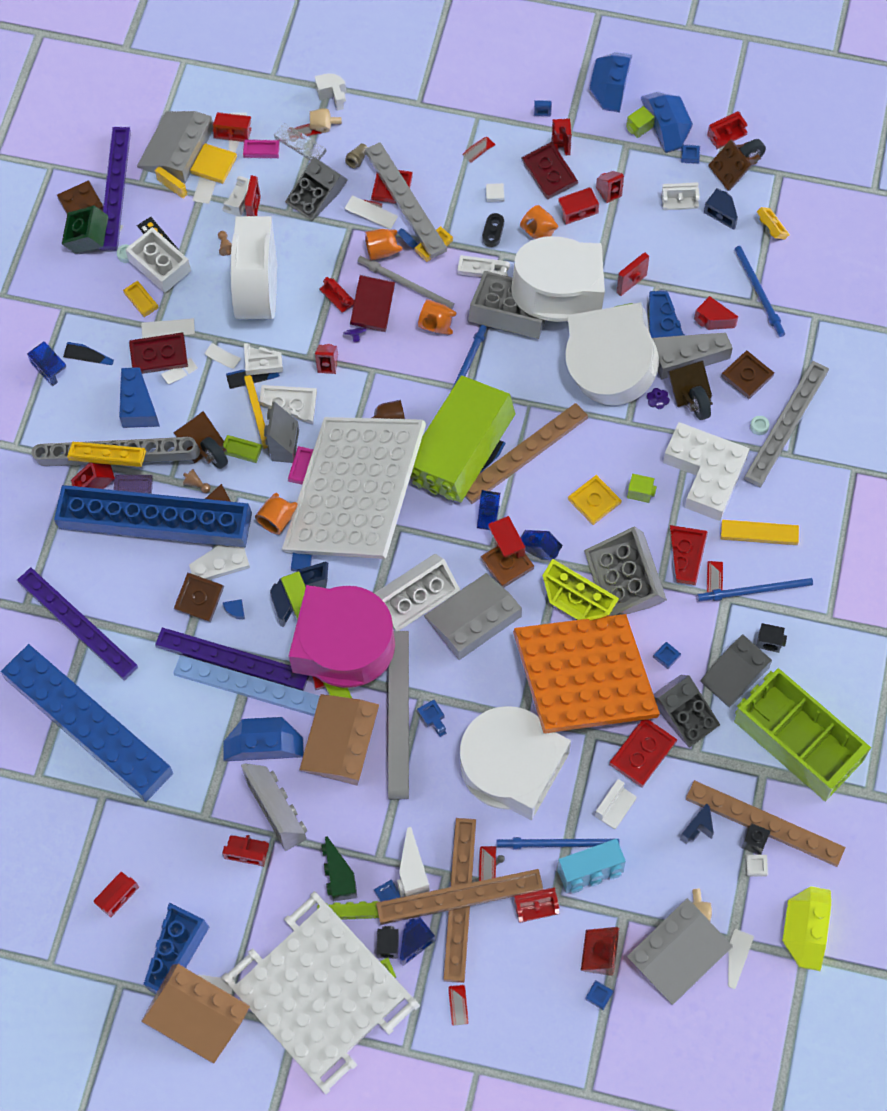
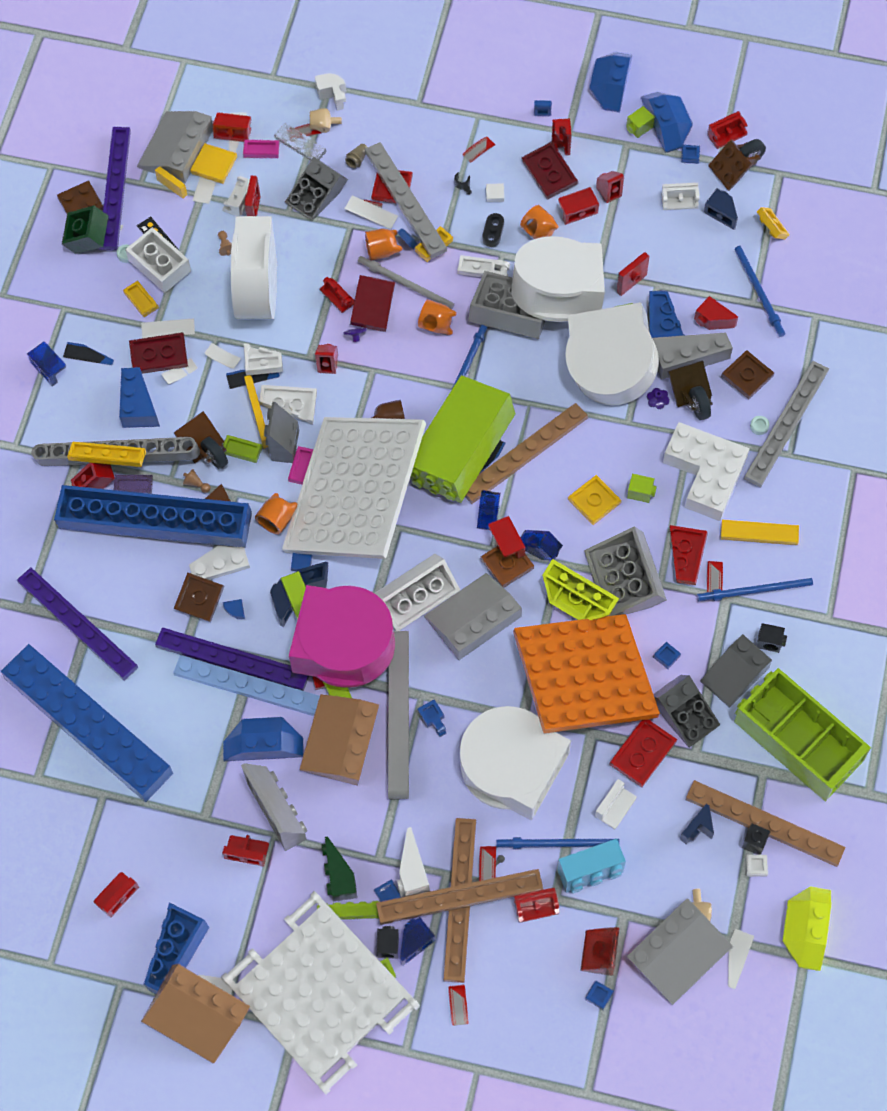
(462, 185): none -> black piece

